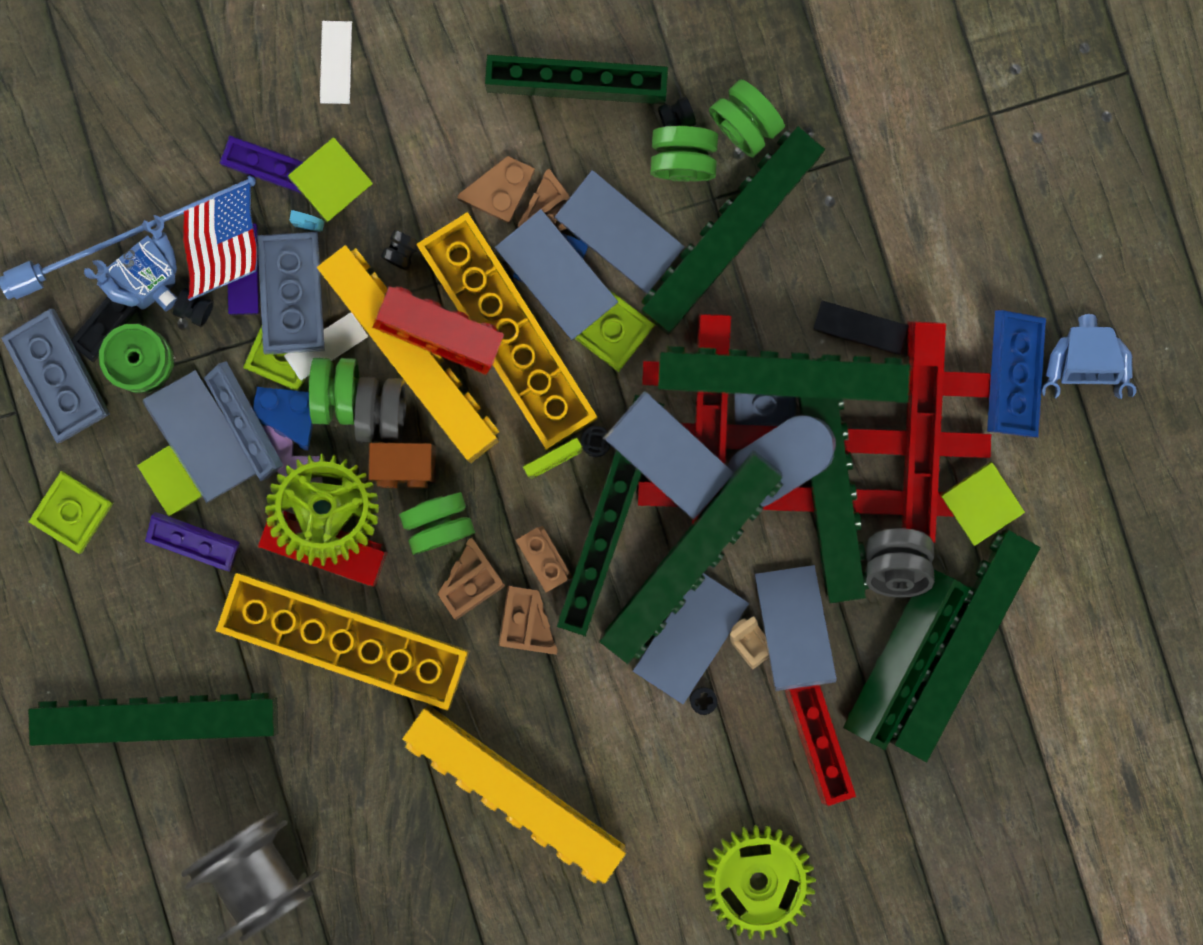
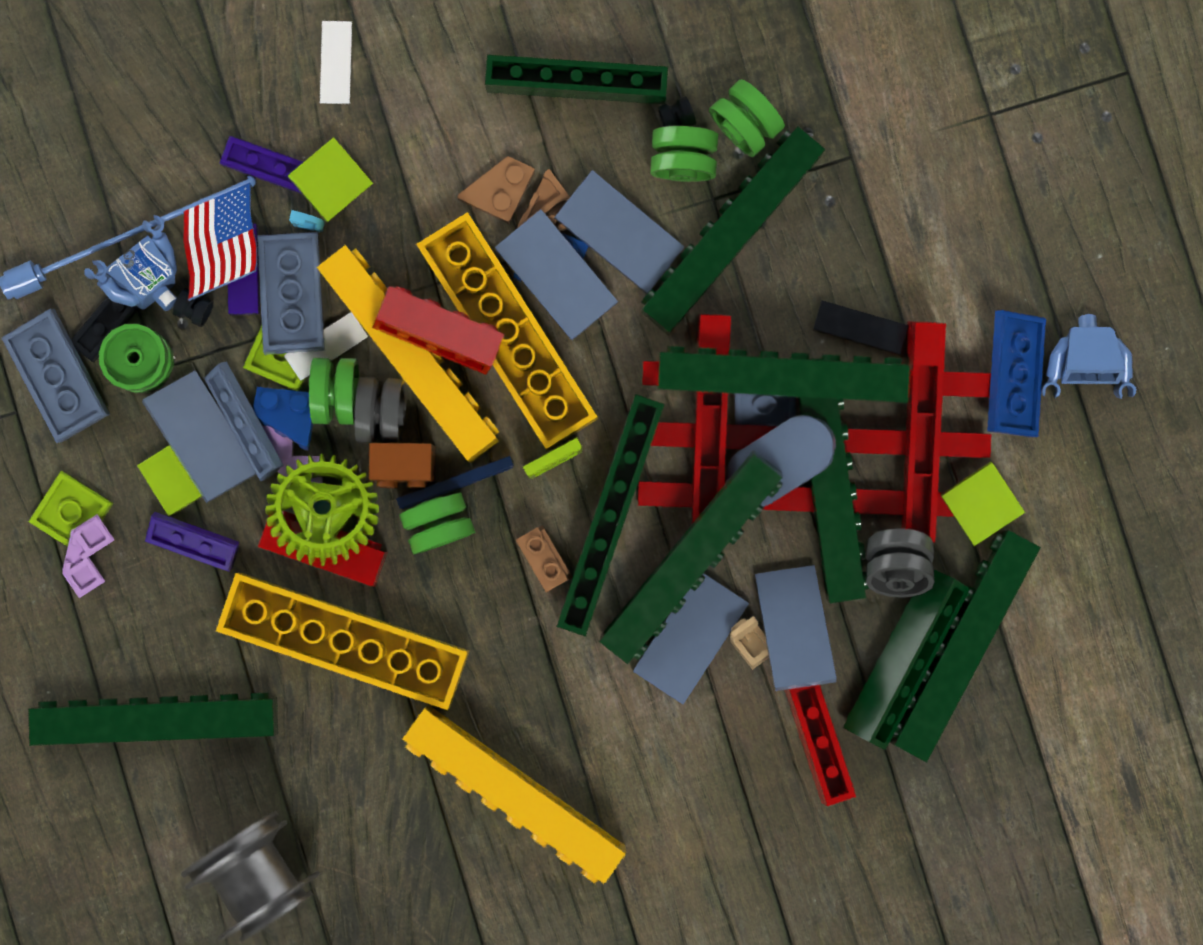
(78, 566): none -> lavender tile
(400, 250): black wheel -> none
(455, 483): none -> dark blue tile
(470, 581): medium nougat wing -> none
(525, 622): medium nougat wing -> none
(594, 445): black wheel -> none
(616, 334): lime tile -> none
(668, 455): sand blue tile -> none
(710, 707): black bush -> none
(761, 904): lime gear -> none

